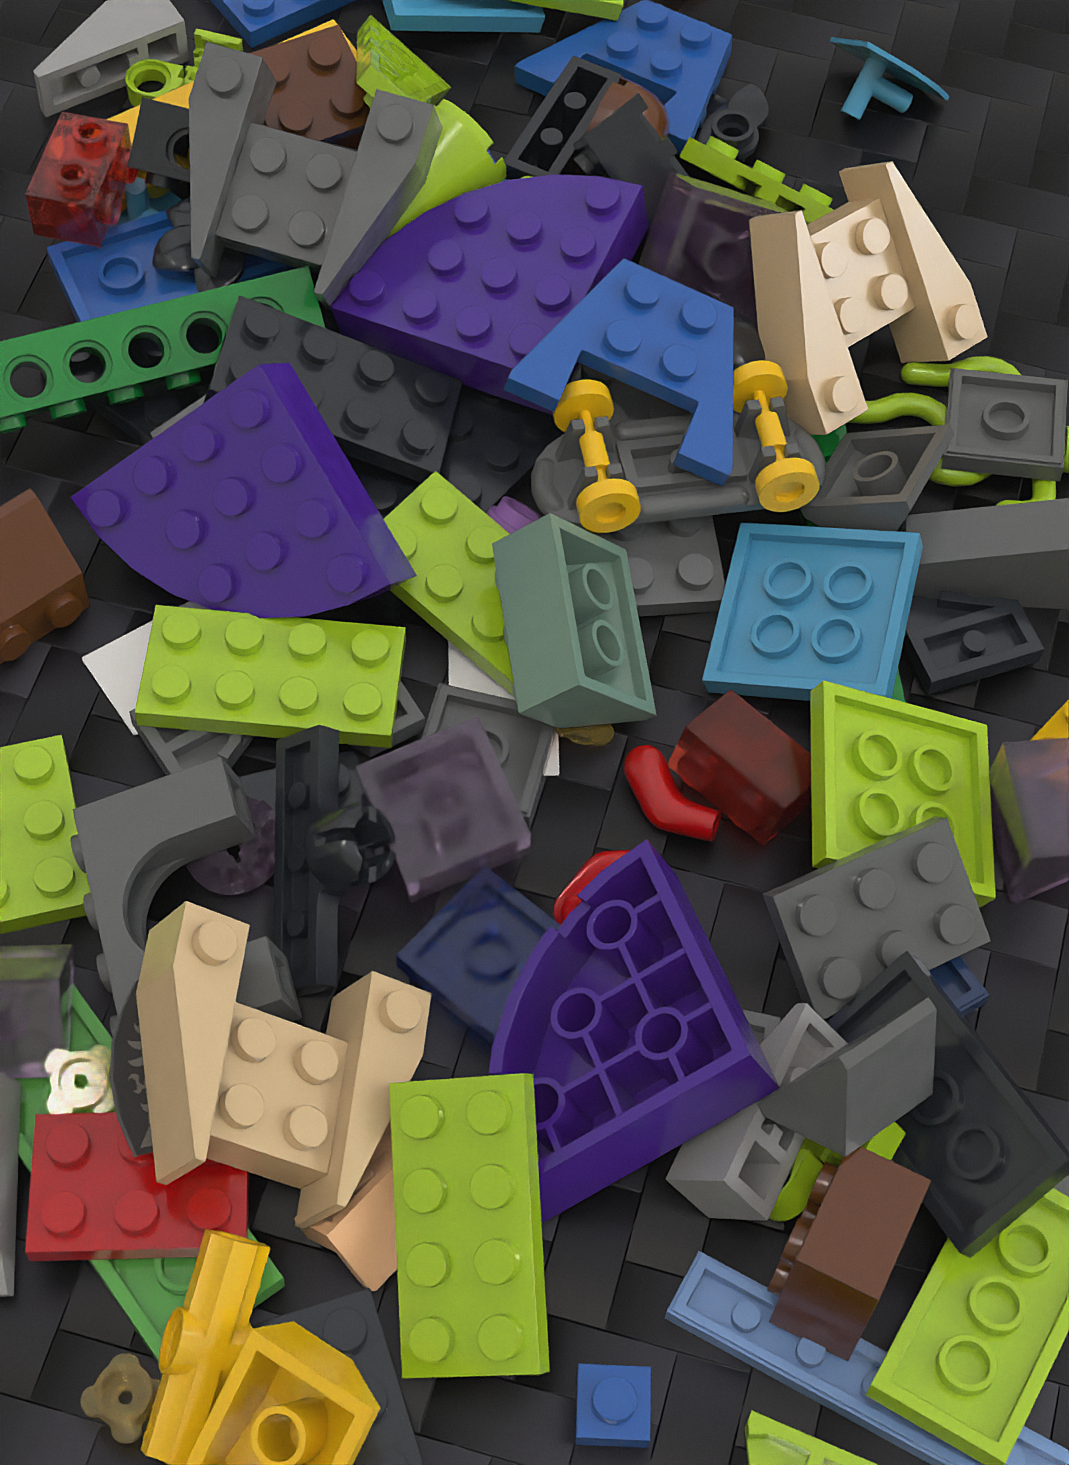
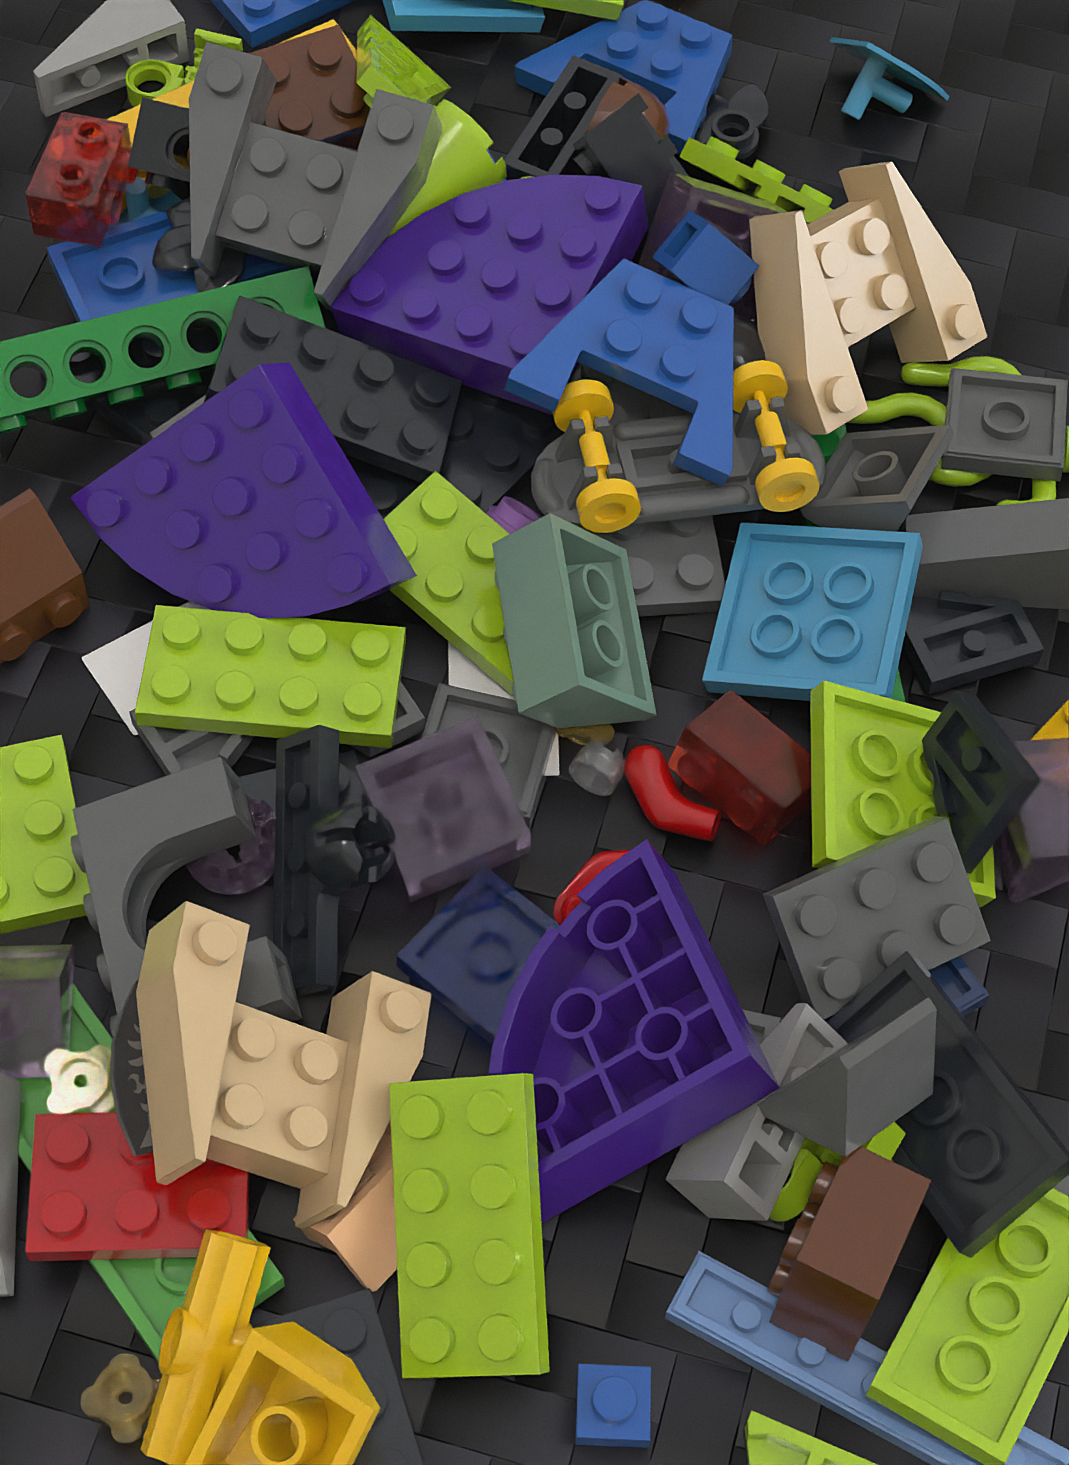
(597, 768): none -> clear hinge
(706, 260): none -> blue brick
(976, 775): none -> black wing

